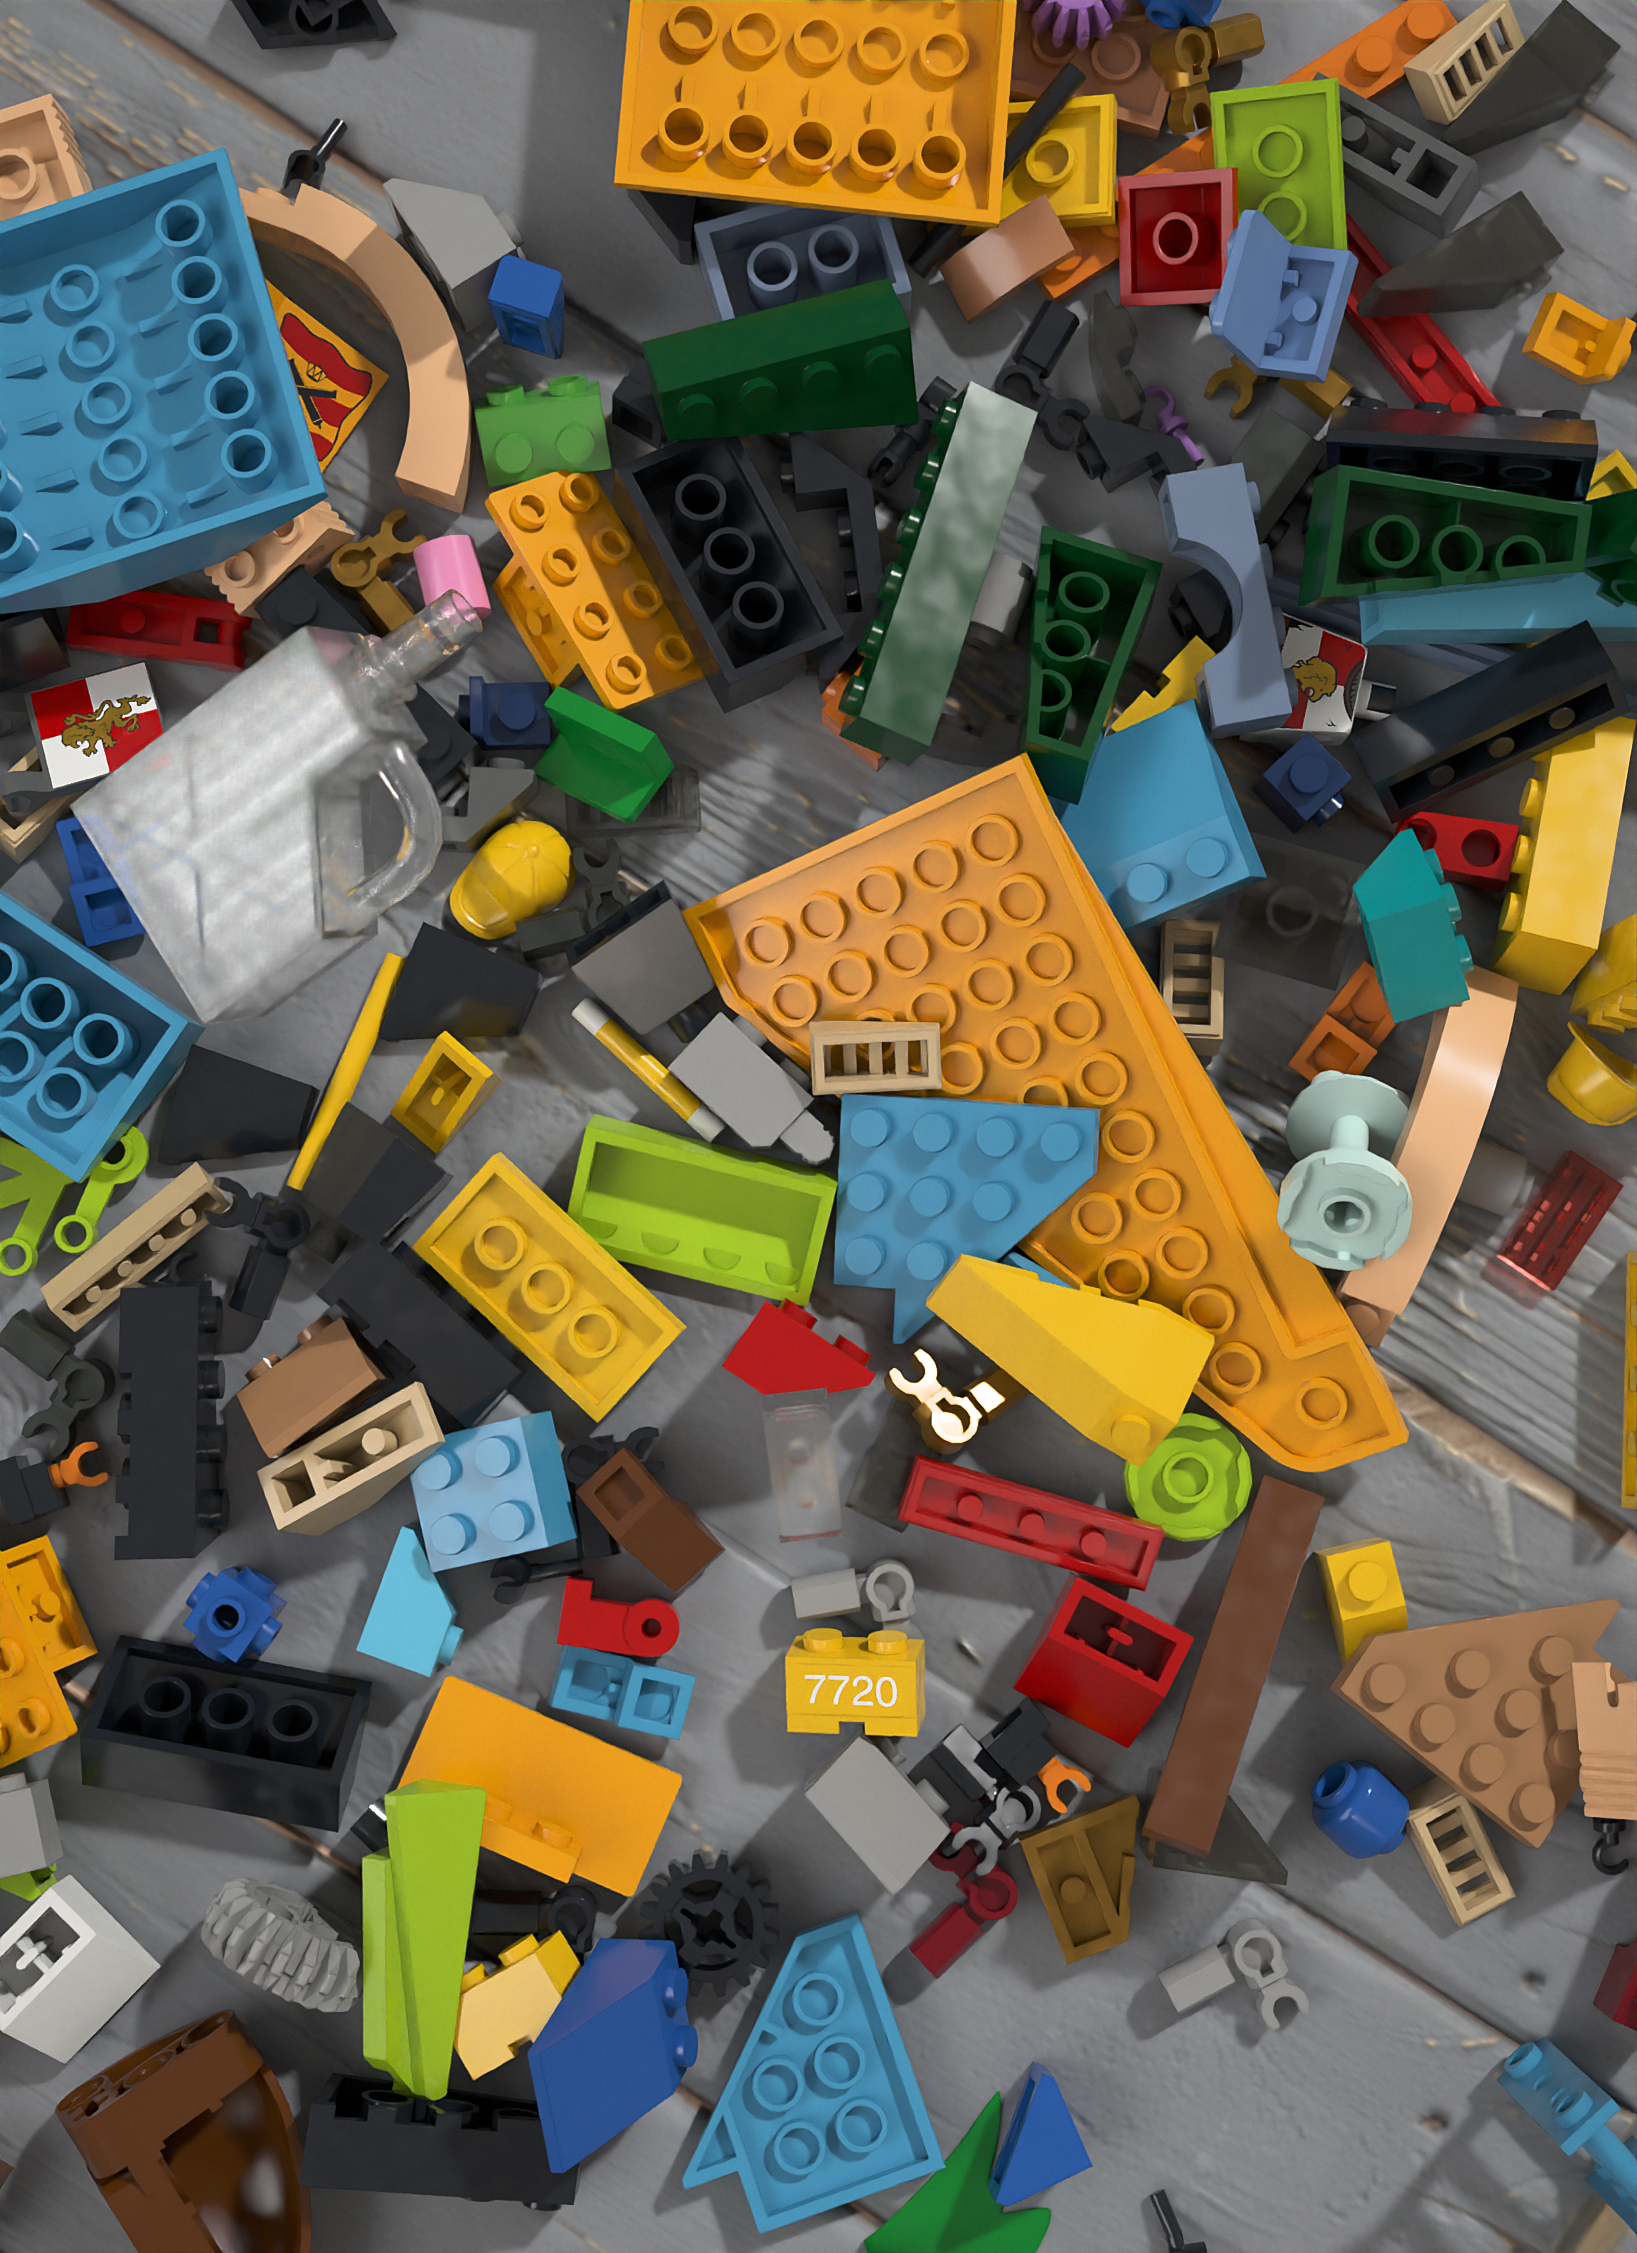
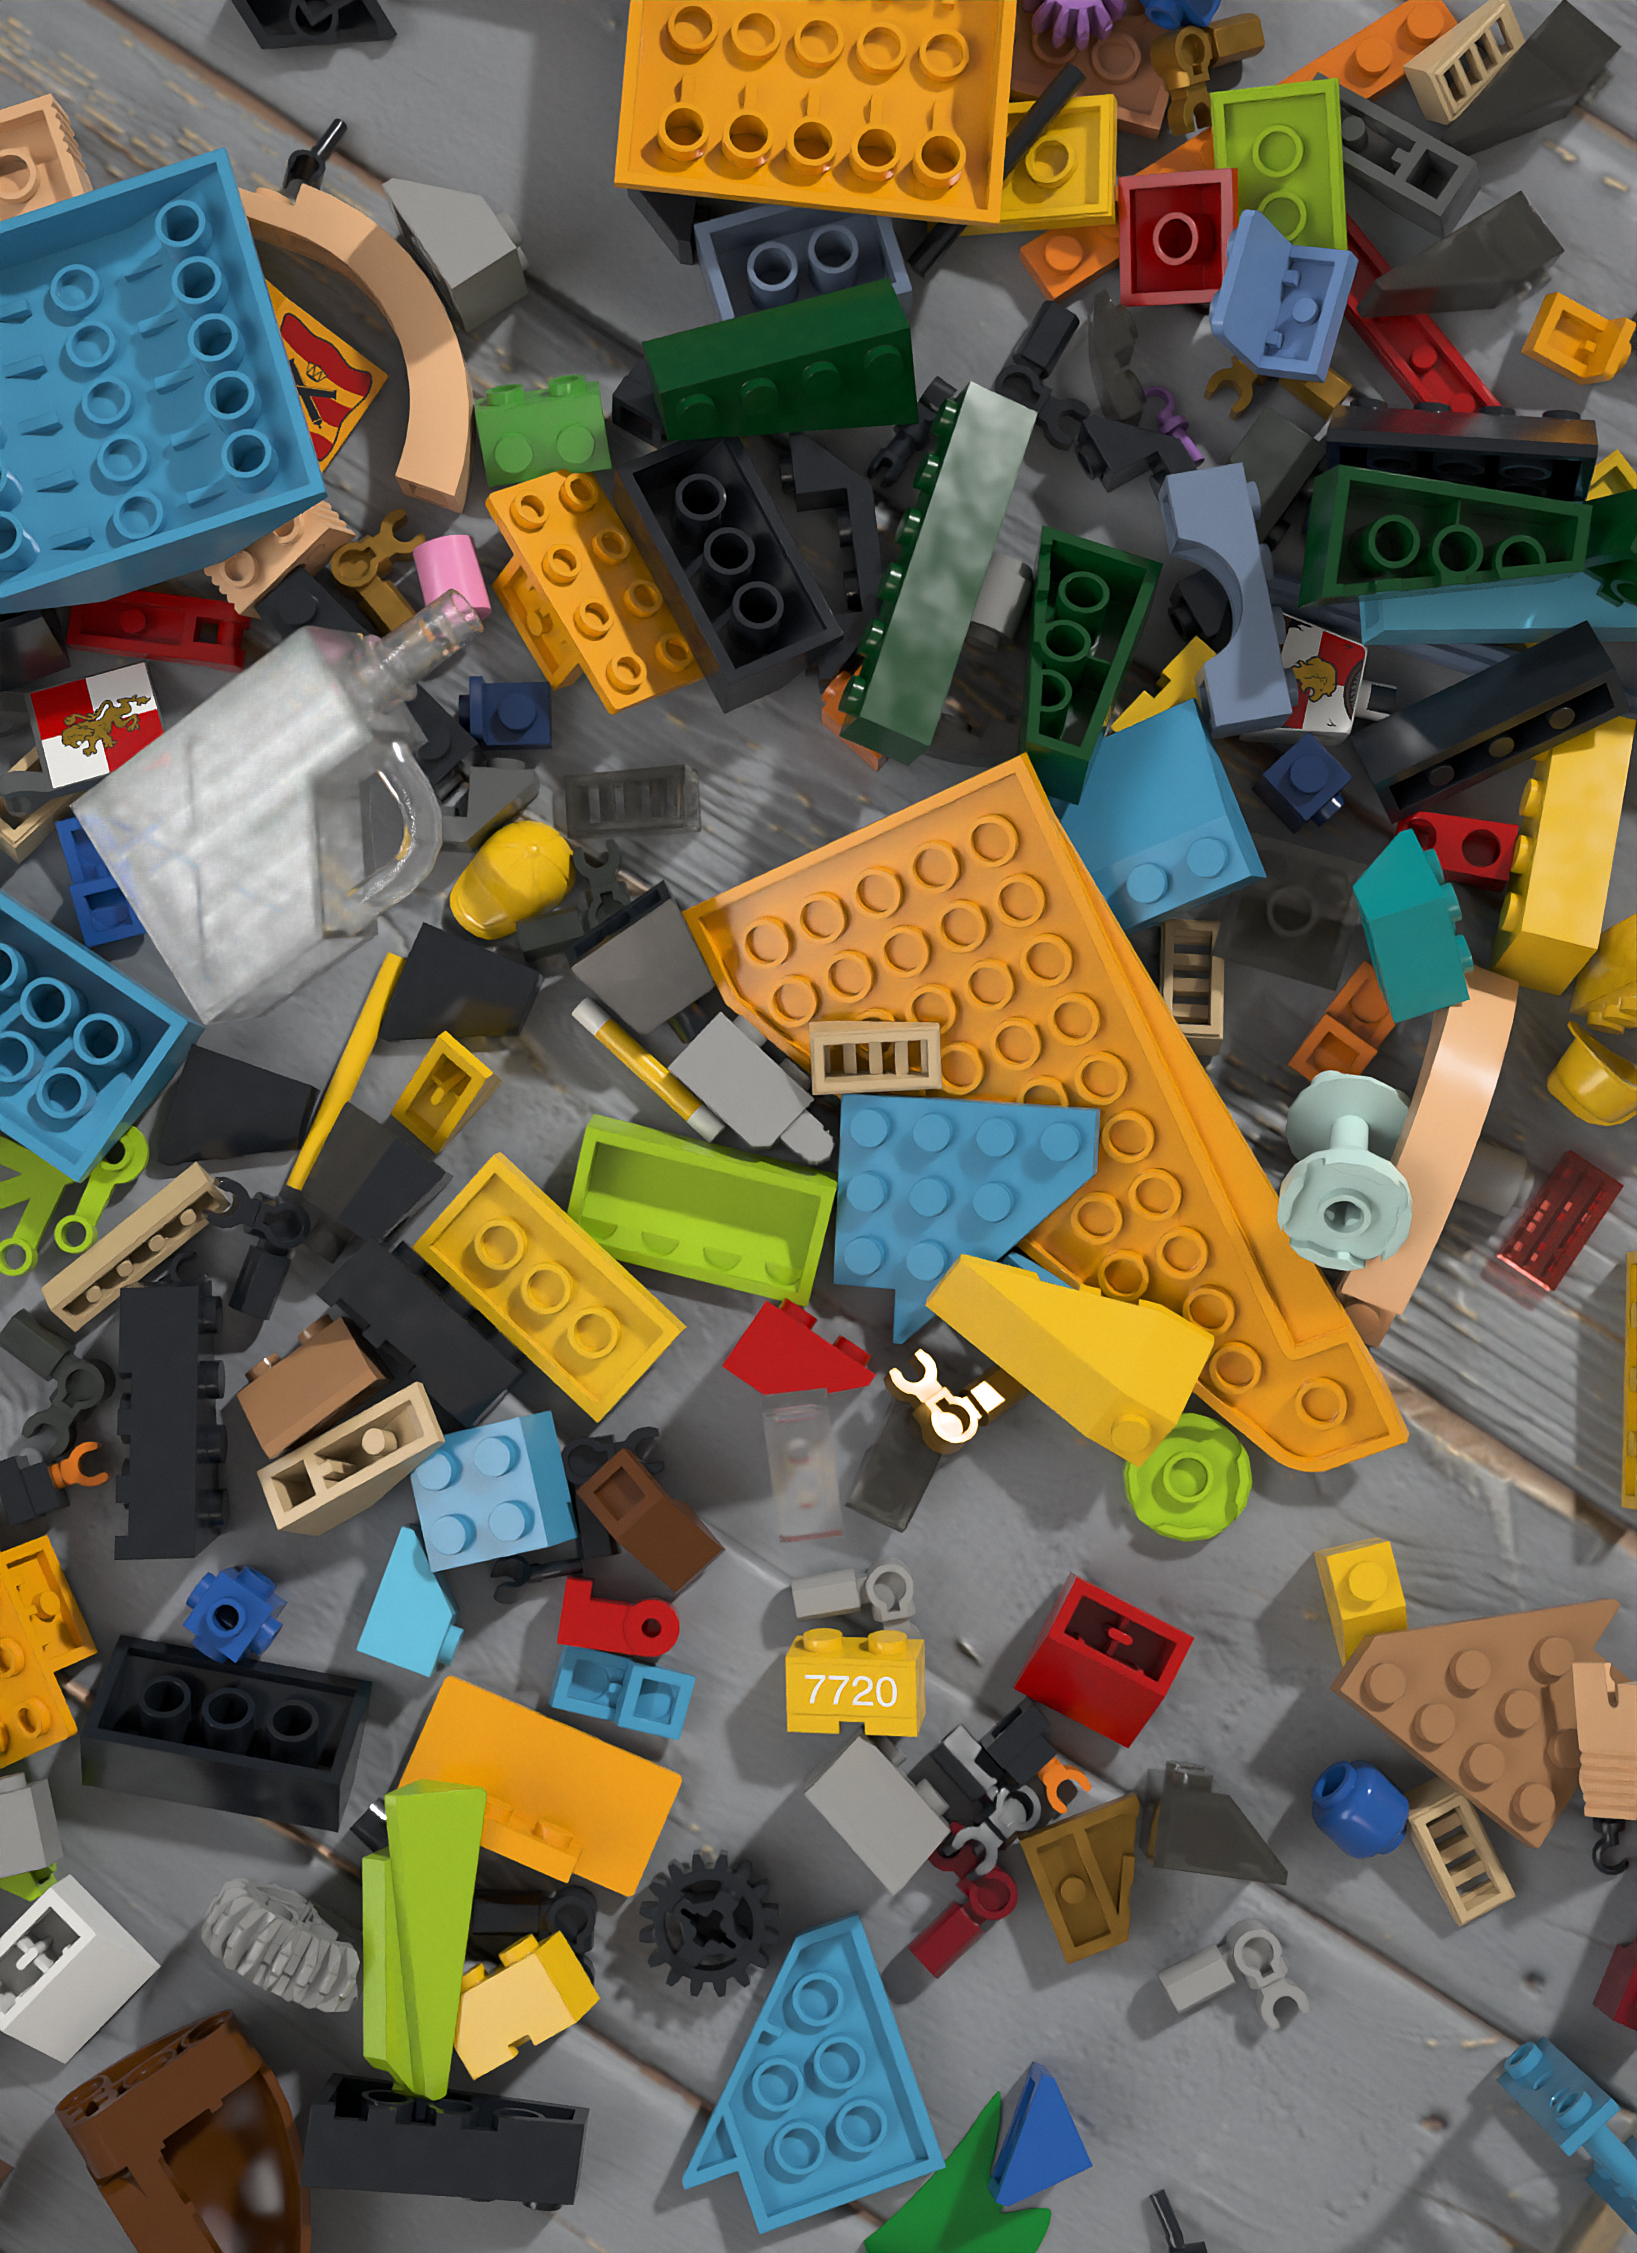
(529, 306): blue slope -> none
(602, 757): green panel -> none
(611, 2047): blue slope -> none
(1006, 258): nougat slope -> none
(1030, 1522): red tile -> none
(1233, 1668): reddish brown tile -> none

